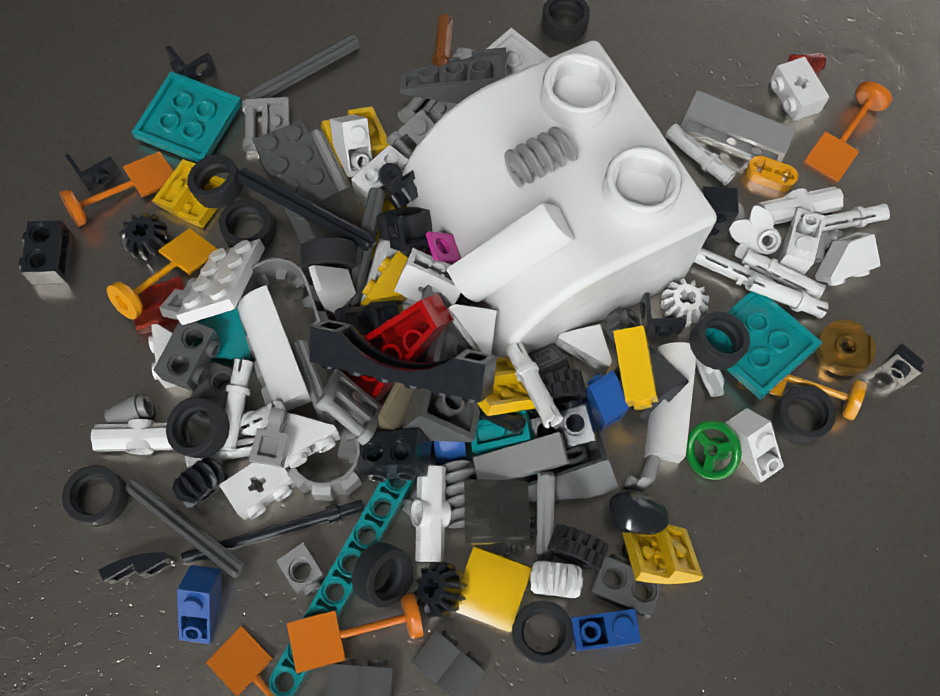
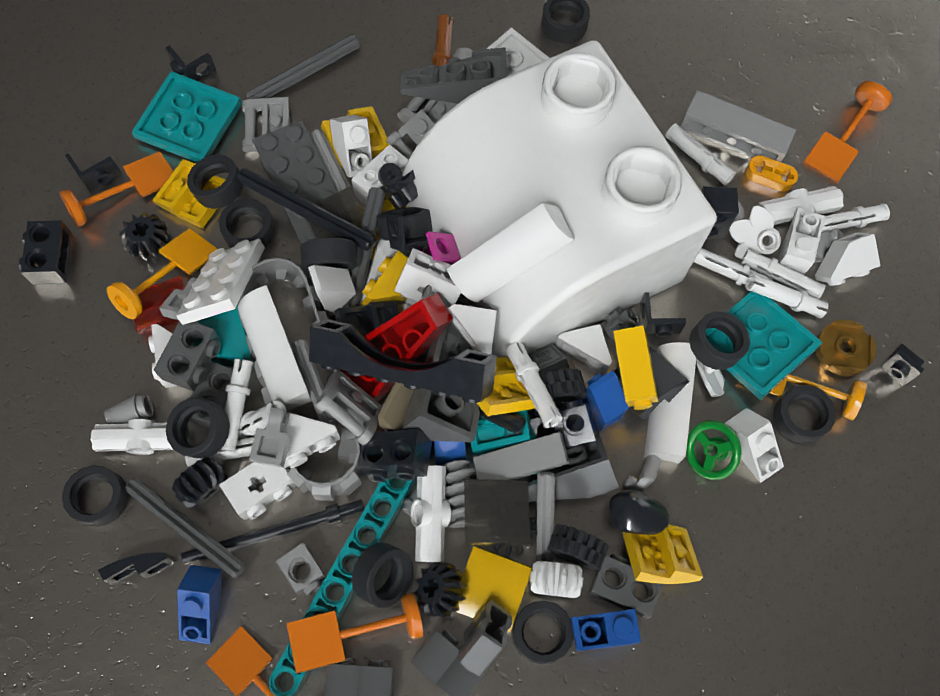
(485, 638): none -> dark grey brick
(537, 154): light grey piece -> none
(684, 301): white gear -> none
(799, 89): white brick -> none
(816, 60): clear red arm -> none

